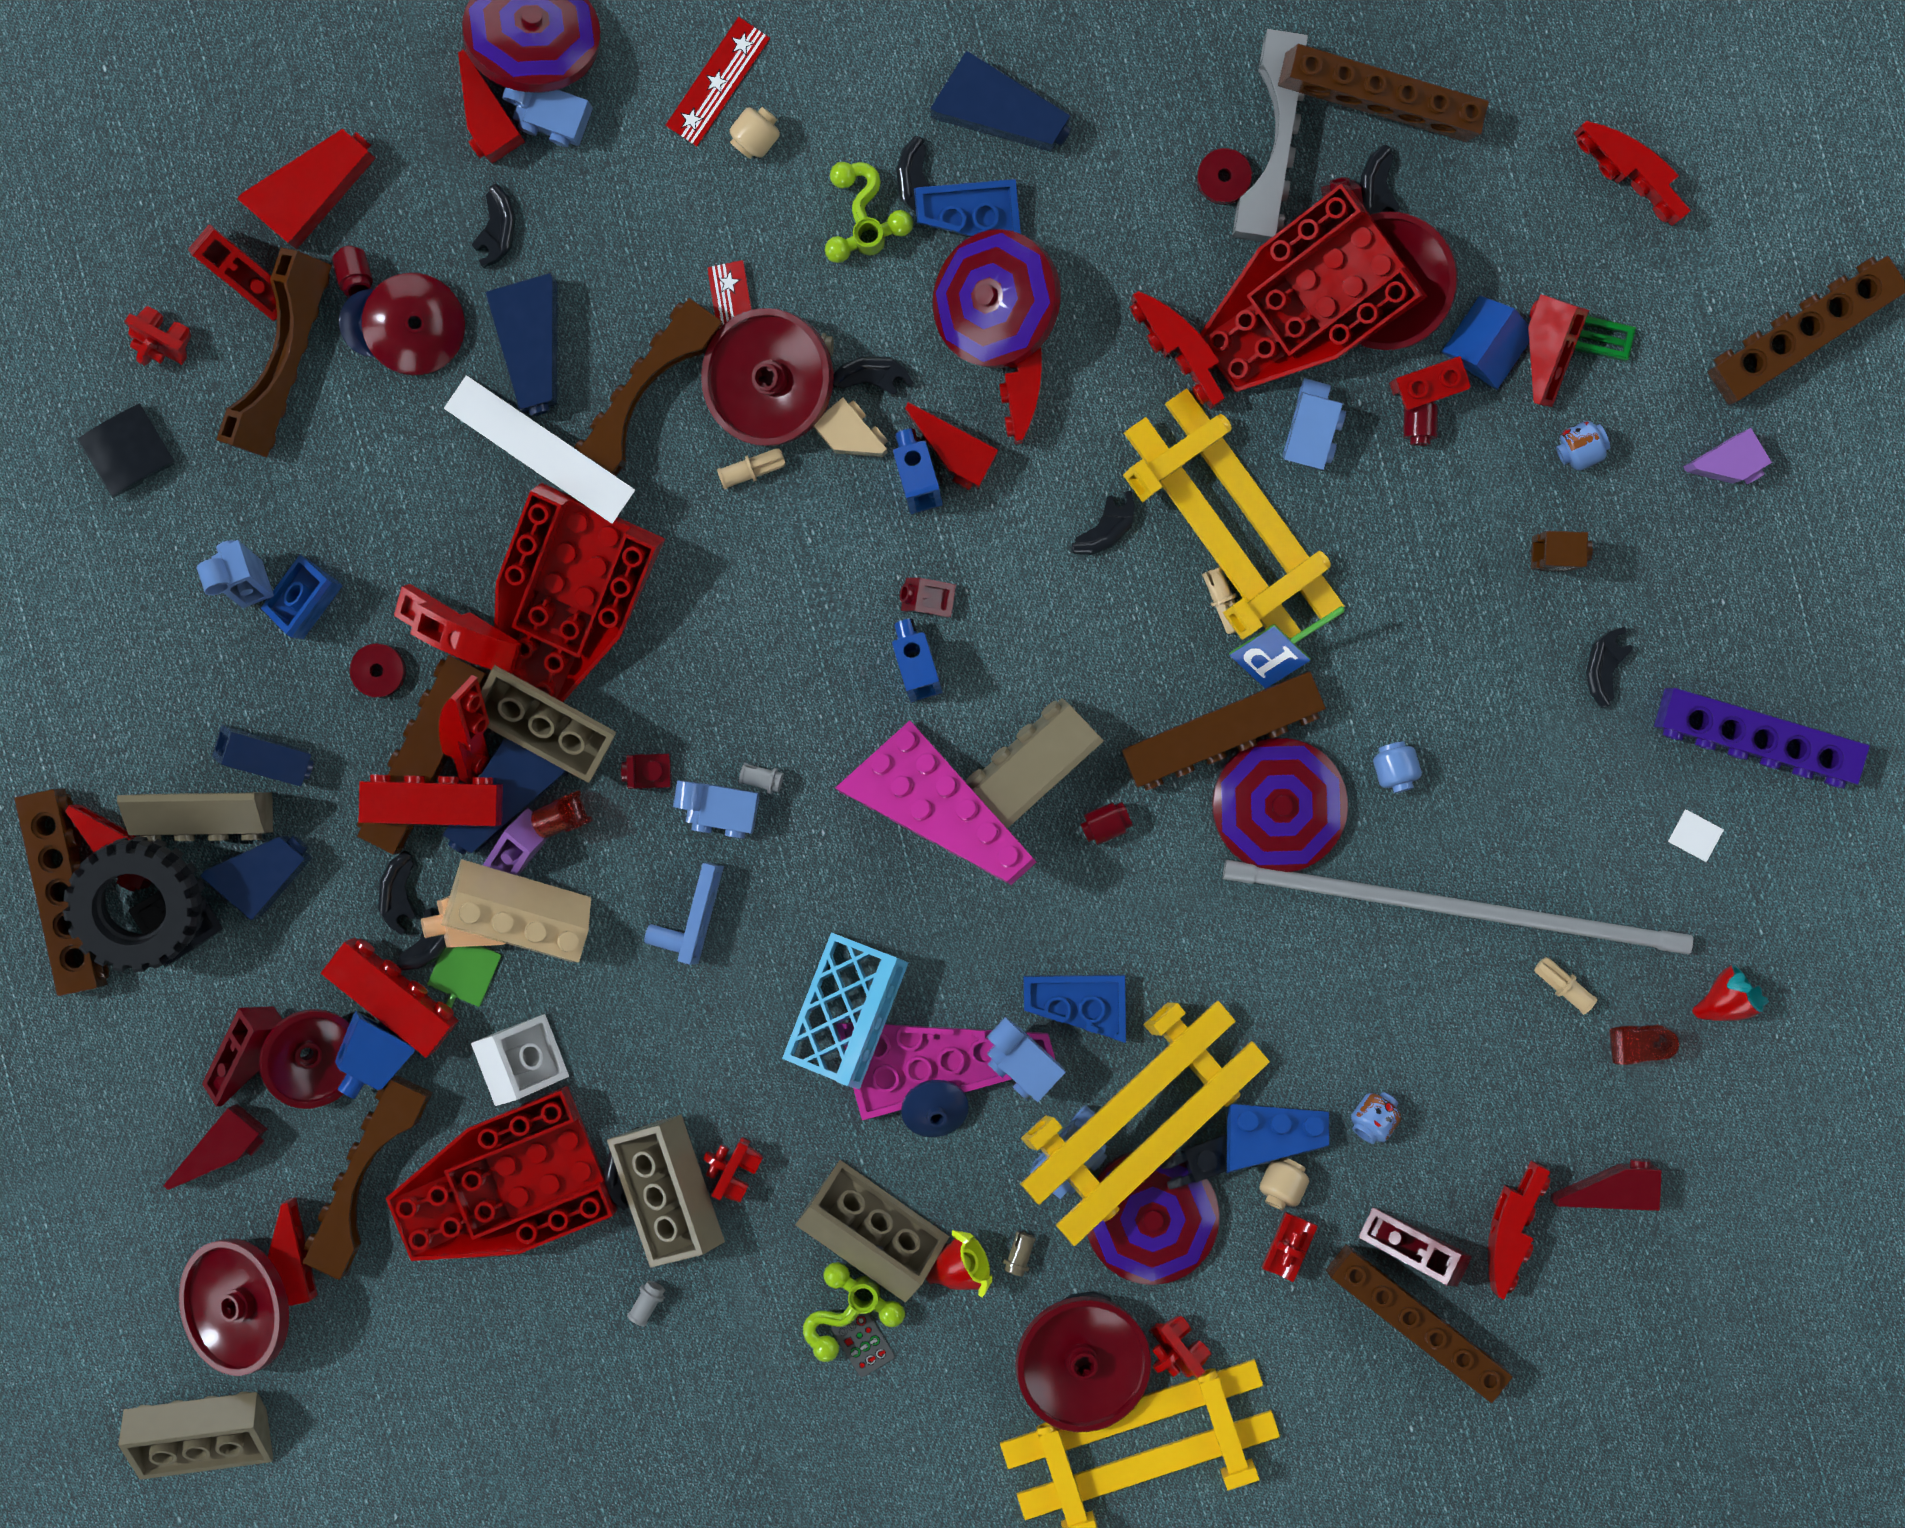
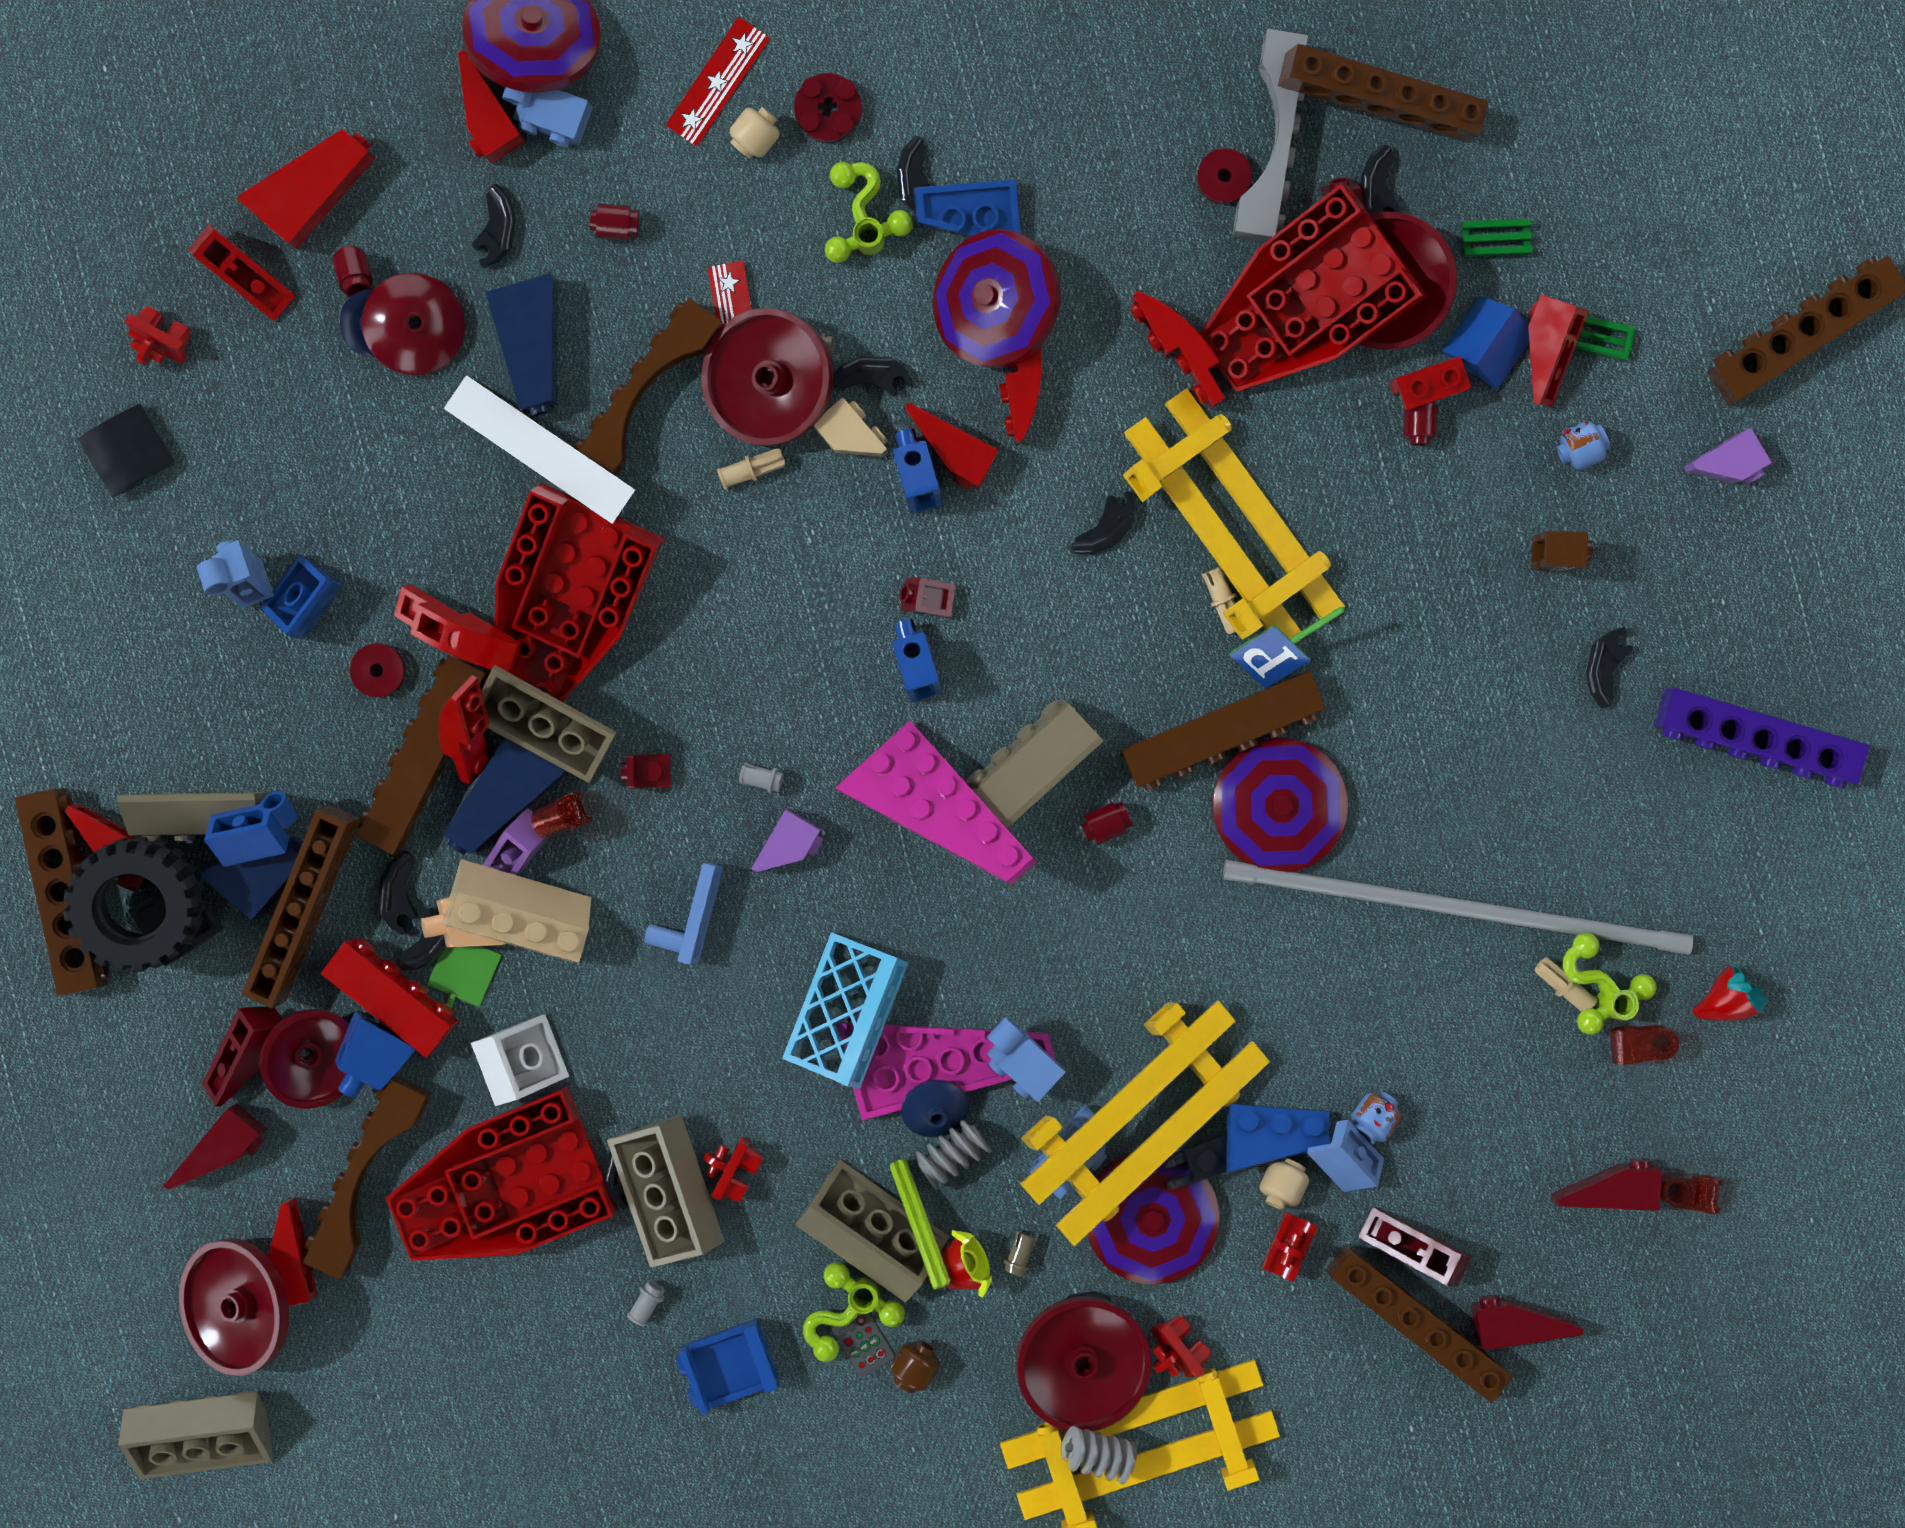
(251, 831): none -> blue hinge
(262, 756): dark blue slope -> none
(297, 288): reddish brown arch -> none
(300, 906): none -> reddish brown brick
(430, 803): red brick -> none
(614, 221): none -> dark red brick
(717, 807): medium blue hinge -> none
(727, 1366): none -> blue panel
(789, 842): none -> medium lavender slope
(815, 92): none -> dark red plate
(915, 1366): none -> reddish brown head
(920, 1224): none -> lime axle
(951, 1153): none -> light grey piece
(998, 106): dark blue slope -> none
(1080, 1000): blue wing -> none
(1099, 1454): none -> light grey piece
(1314, 426): medium blue hinge -> none
(1349, 1159): none -> medium blue panel
(1397, 766): medium blue head -> none
(1507, 1242): red slope -> none
(1510, 1323): none -> dark red slope
(1525, 237): none -> green tile
(1592, 1020): none -> lime piece
(1624, 156): red slope -> none
(1695, 835): white sticker -> none
(1695, 1192): none -> clear red piece

